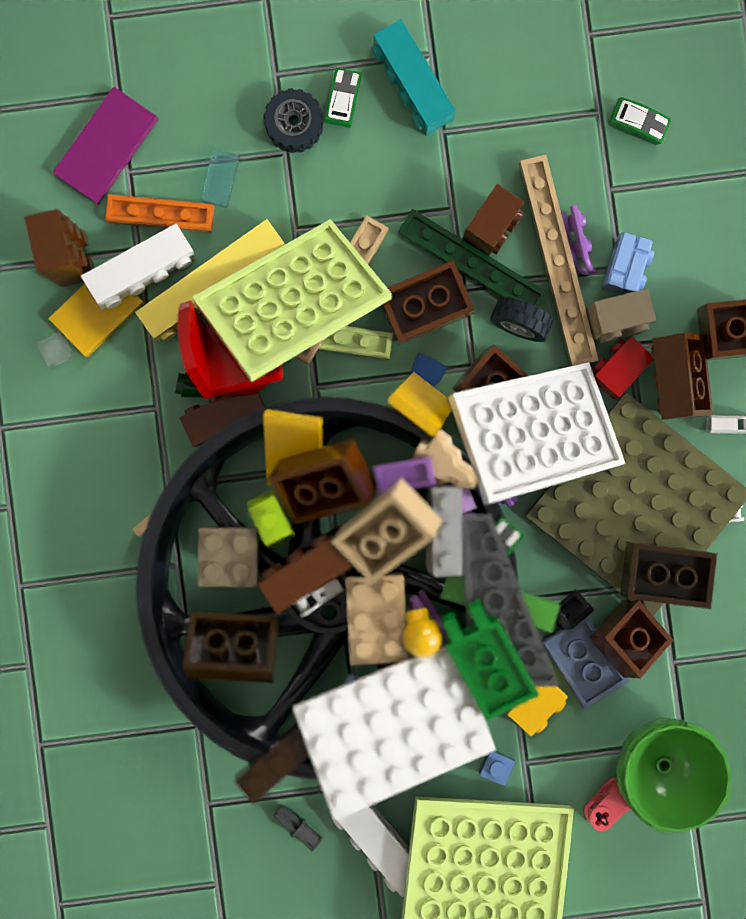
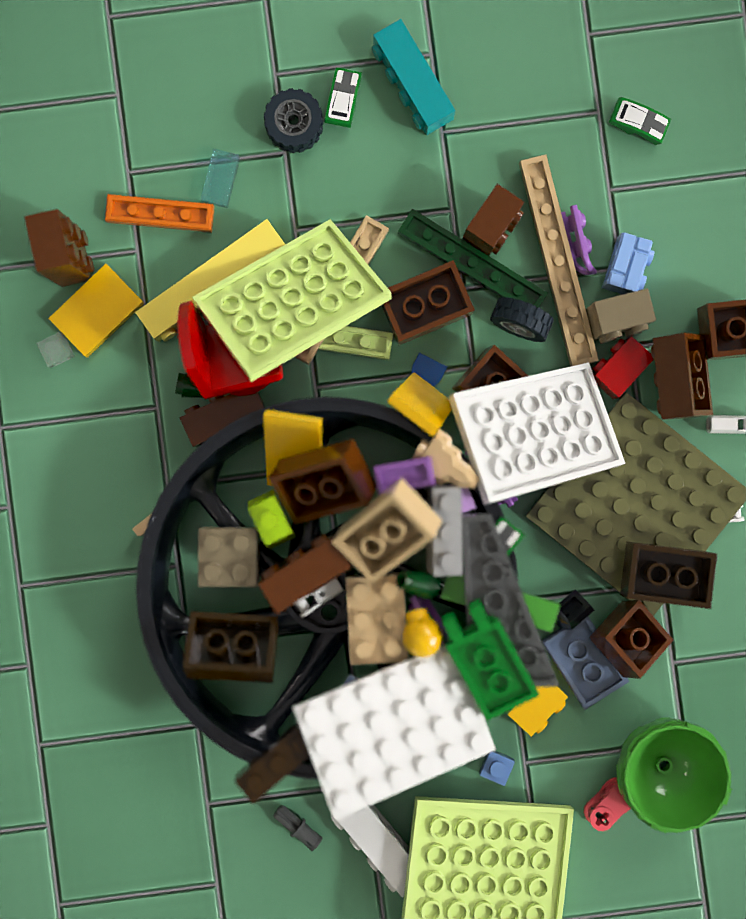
(105, 145): magenta tile -> none
(139, 267): white brick -> none
(419, 584): none -> dark green cone

